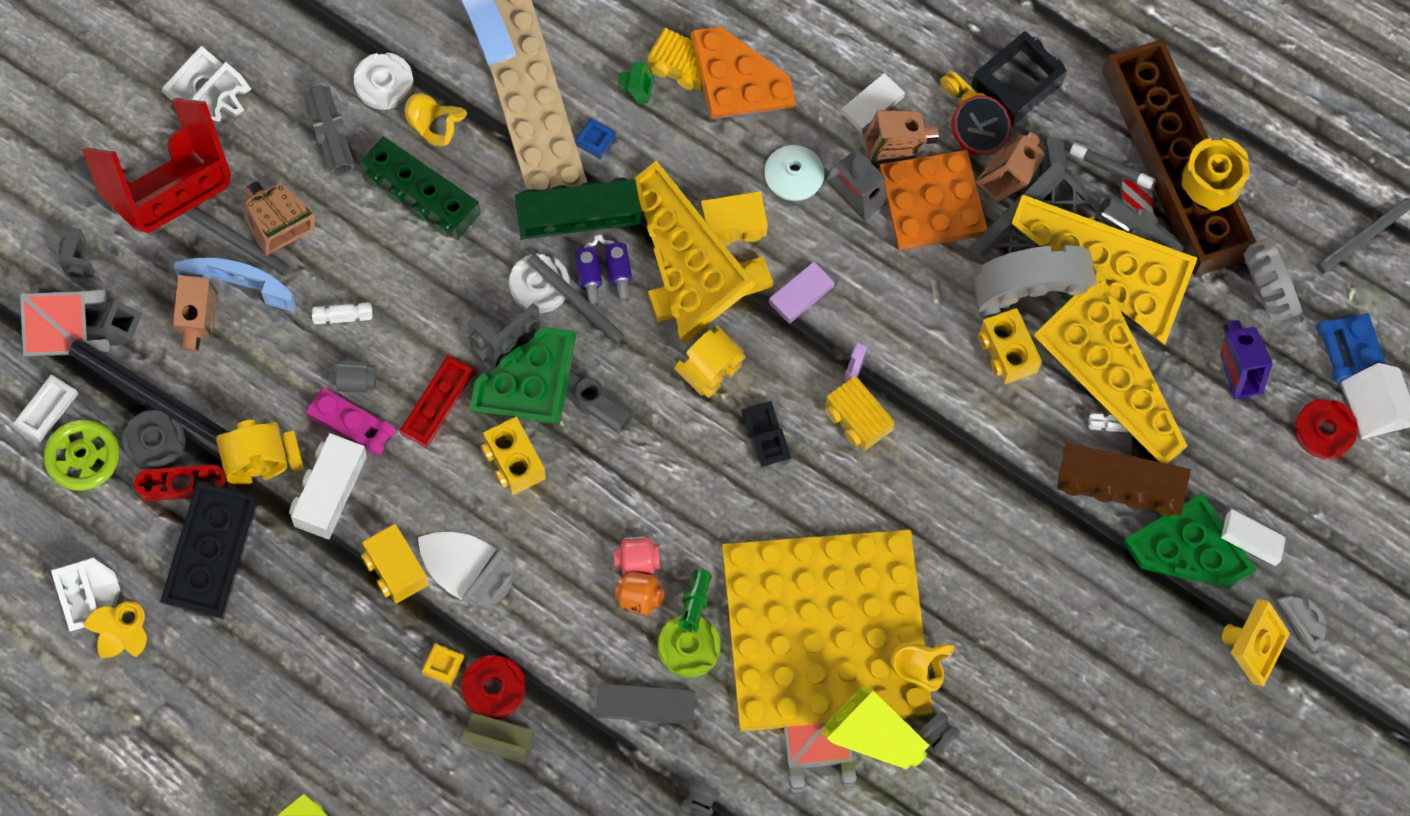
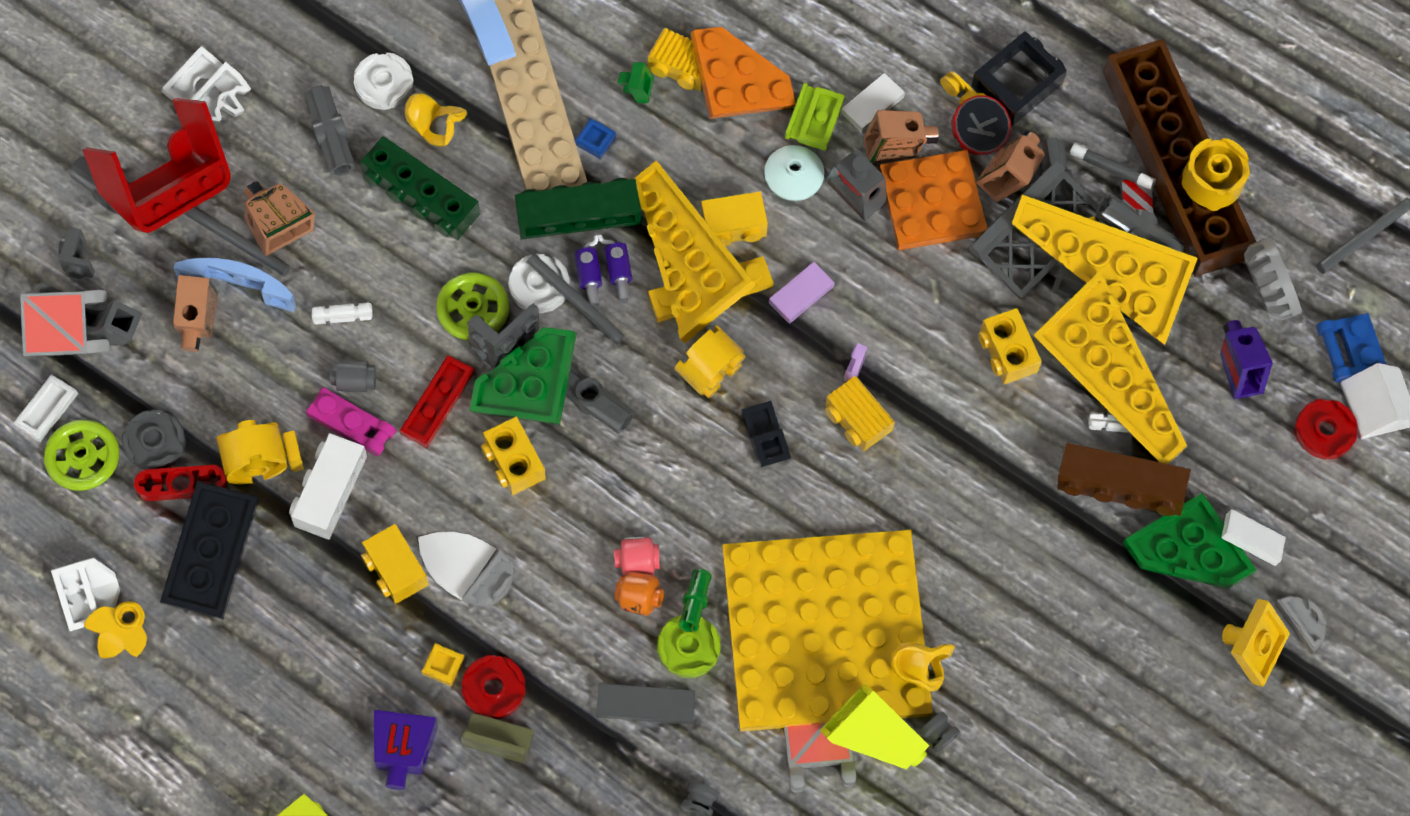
(146, 391): black axle -> none
(402, 744): none -> dark purple torso
(466, 282): none -> lime plate
(815, 116): none -> lime plate
(1032, 274): light grey brick -> none

